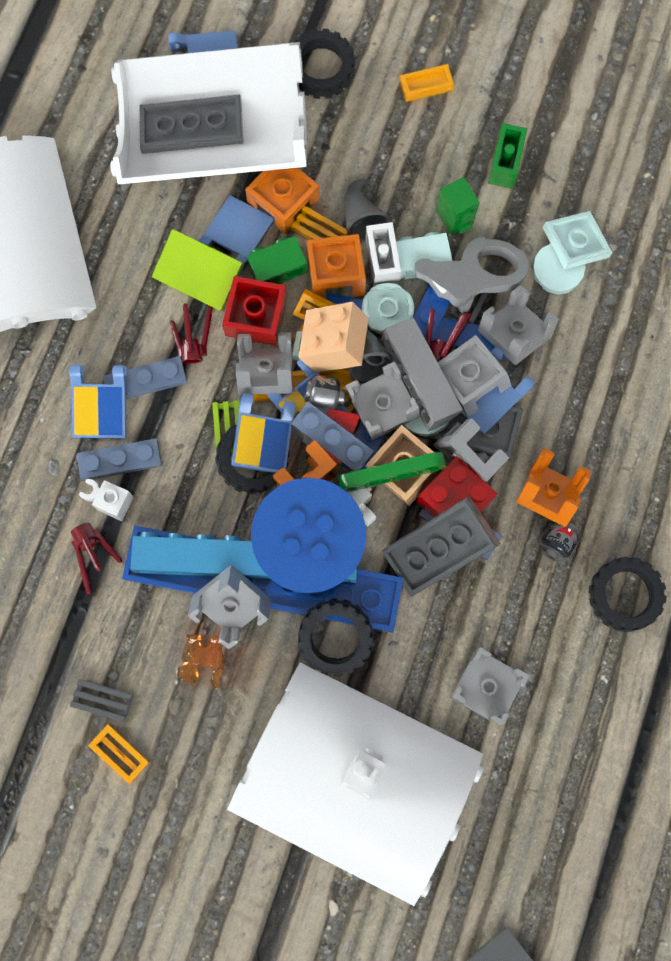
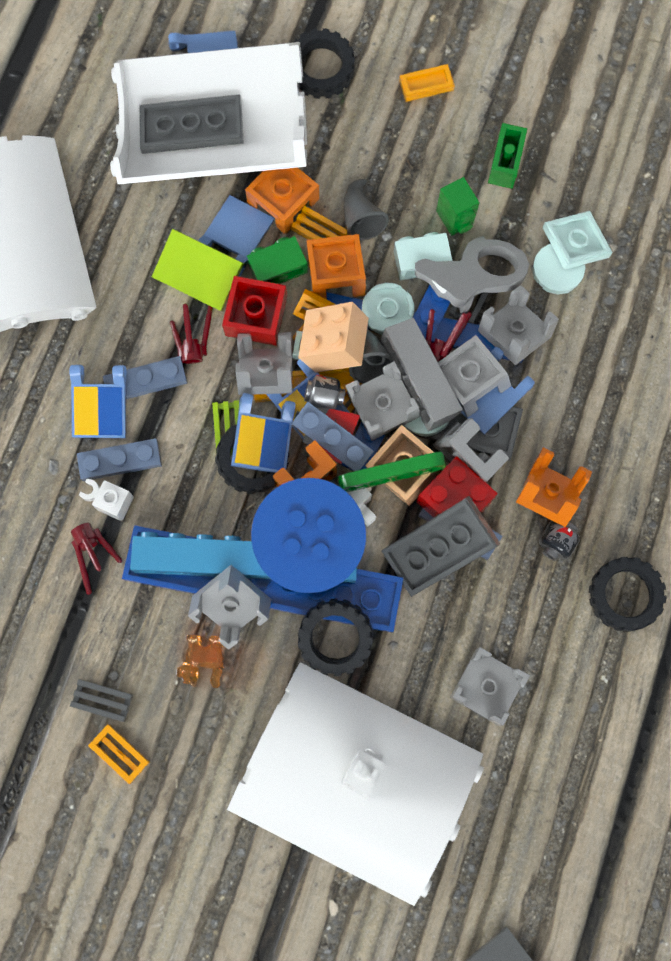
(383, 253): white brick -> none

